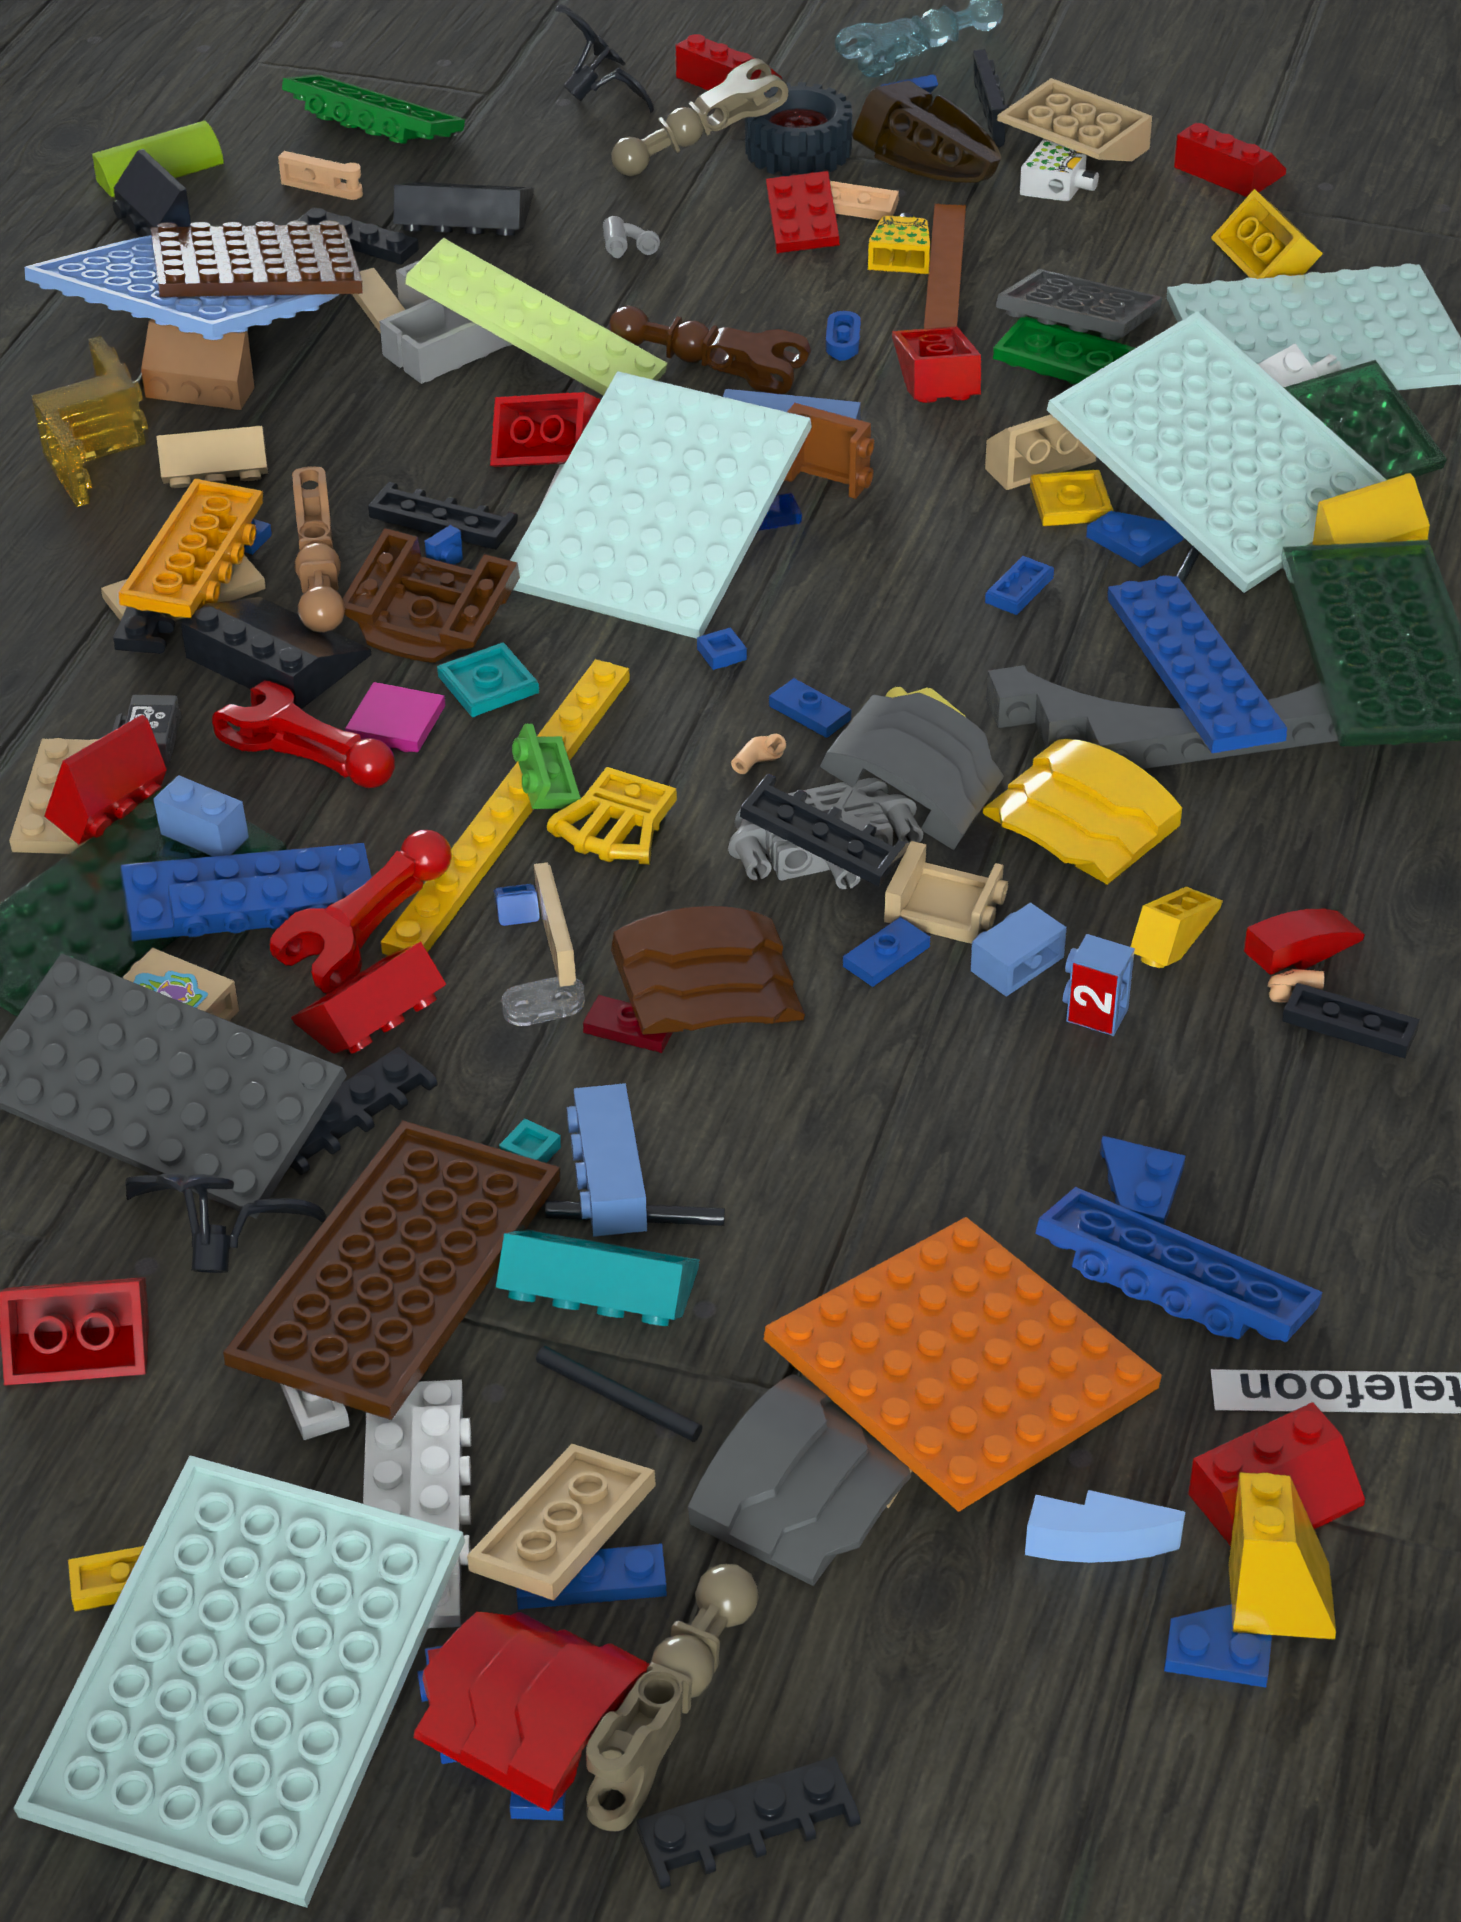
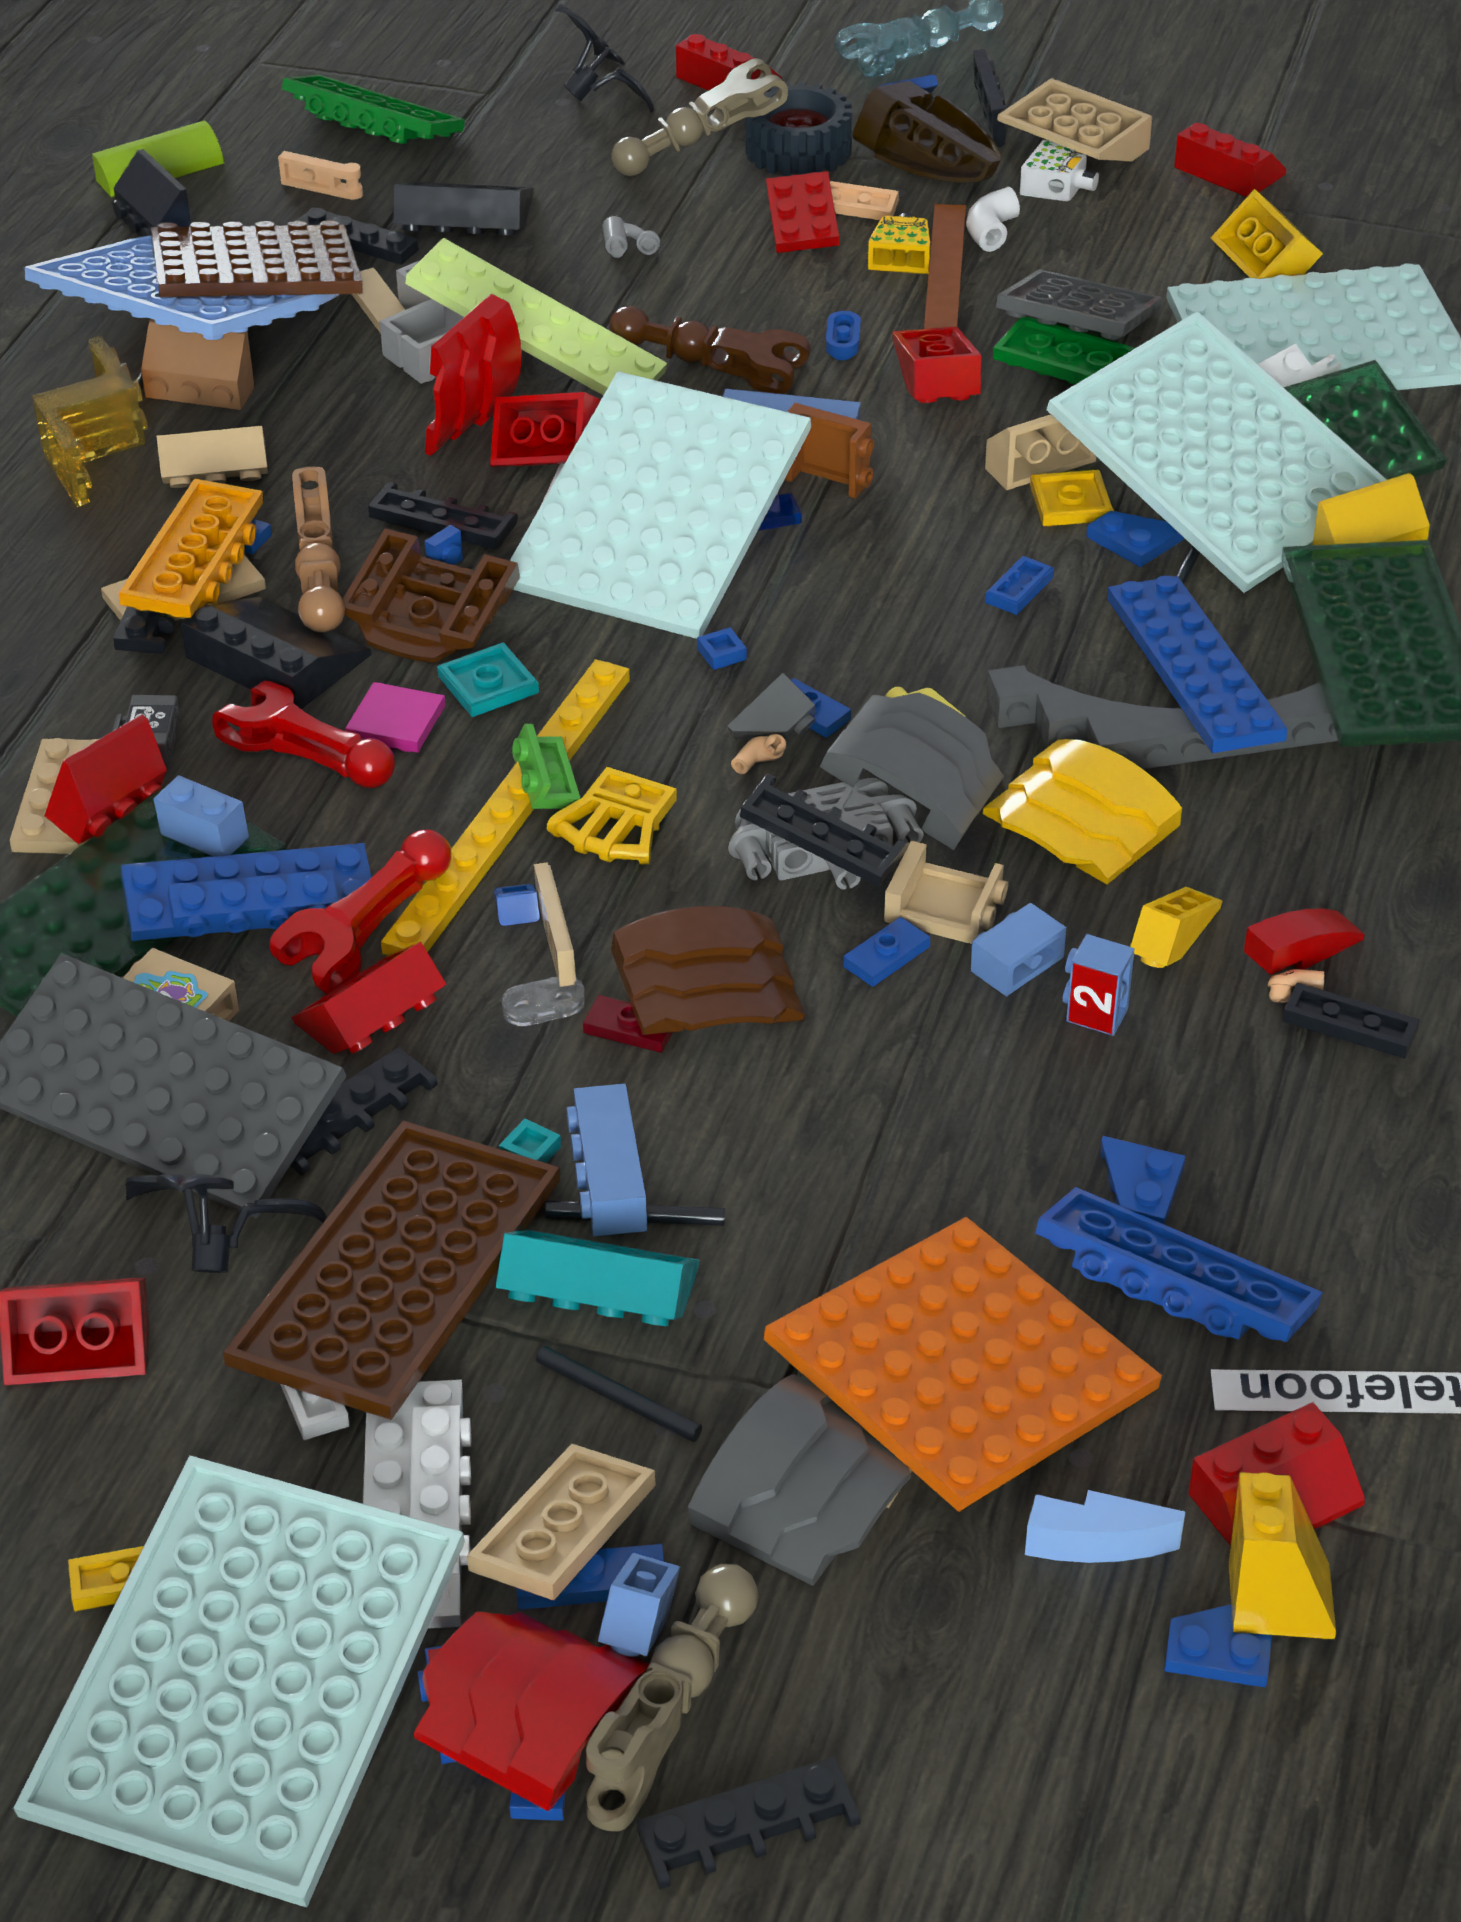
(473, 367): none -> red slope
(638, 1605): none -> medium blue brick
(778, 710): none -> dark grey slope
(986, 217): none -> white cylinder

